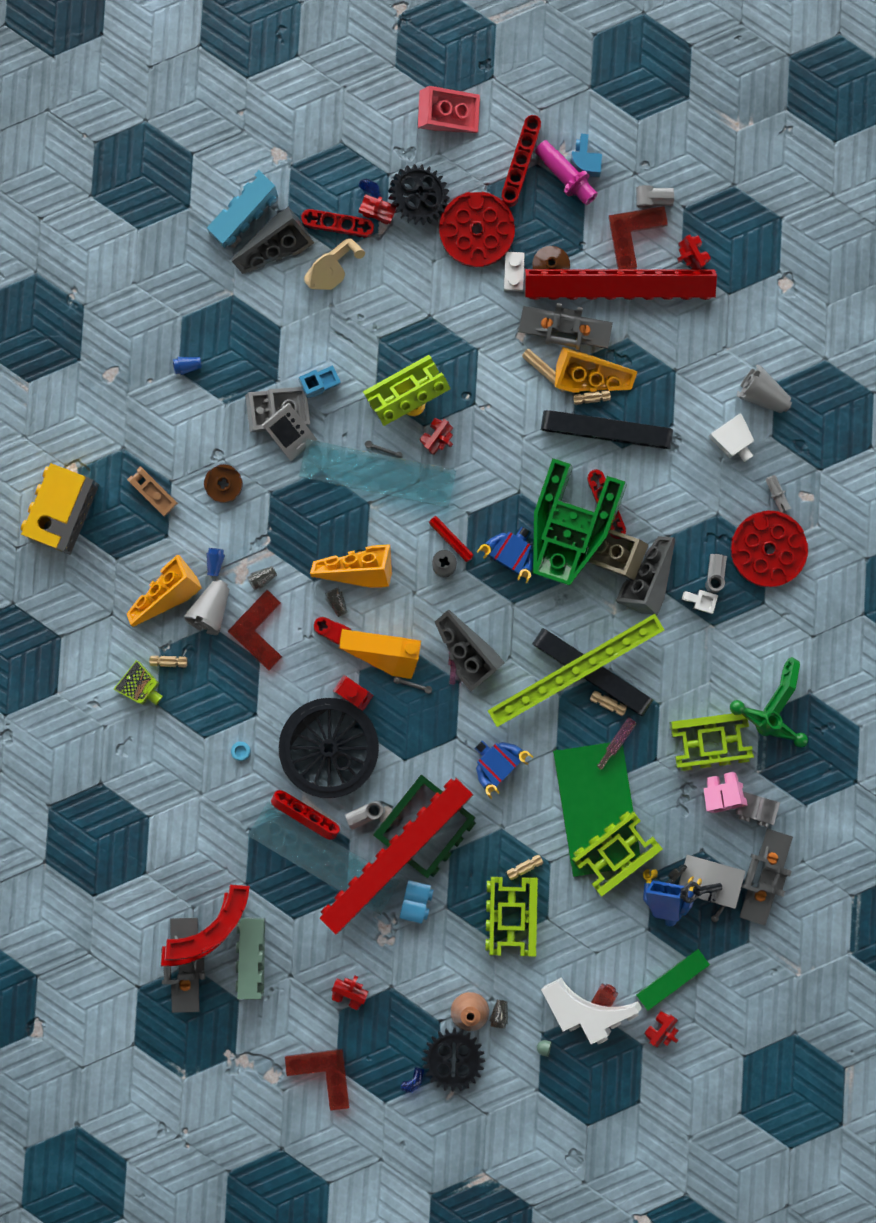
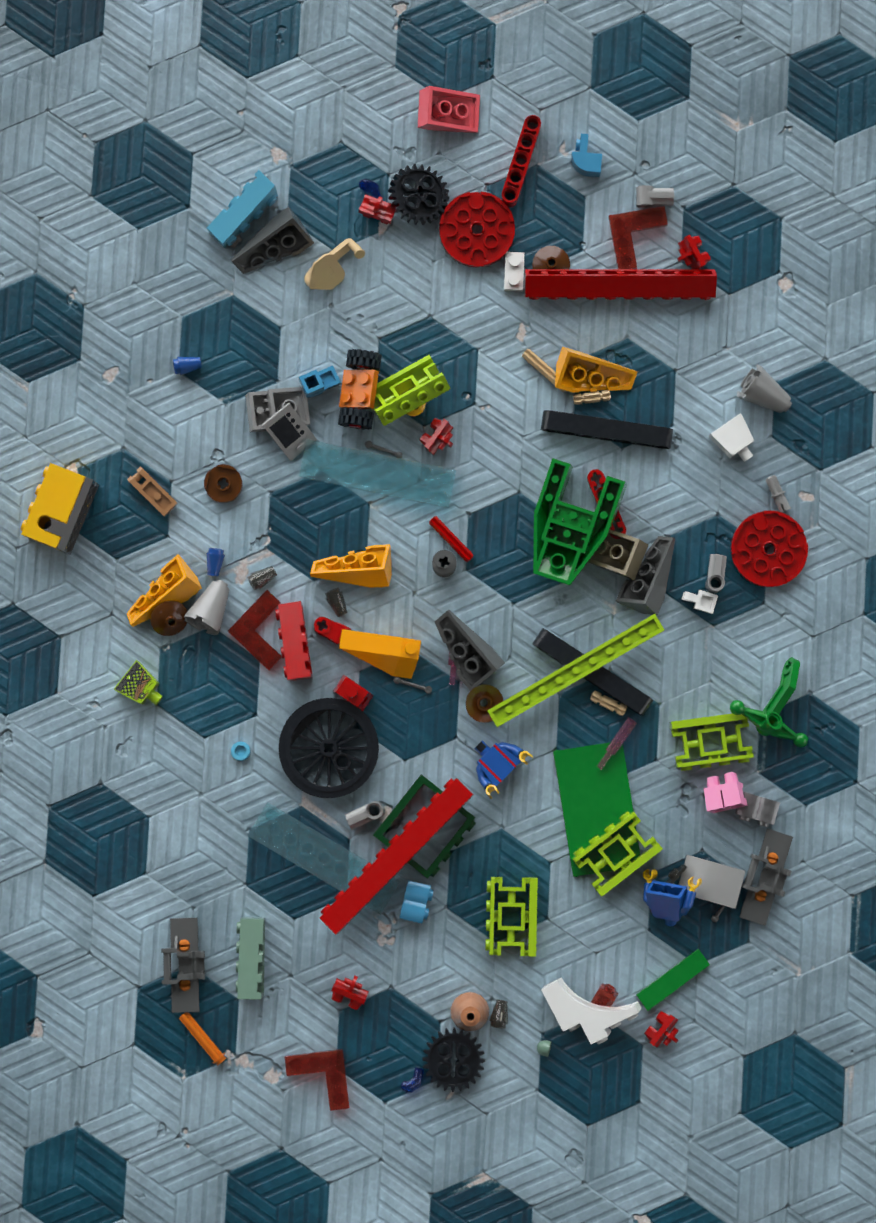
(166, 611): none -> reddish brown dish
(168, 661): tan axle -> none
(197, 946): red fence -> none
(202, 1038): none -> orange axle
(281, 800): red beam -> none
(295, 641): none -> red wedge
(337, 225): red beam -> none
(359, 389): none -> plate
(474, 697): none -> reddish brown dish
(511, 552): torso -> none
(525, 867): tan axle -> none
(569, 321): dark grey piece -> none
(574, 181): dark pink gear -> none
(699, 890): black piece -> none

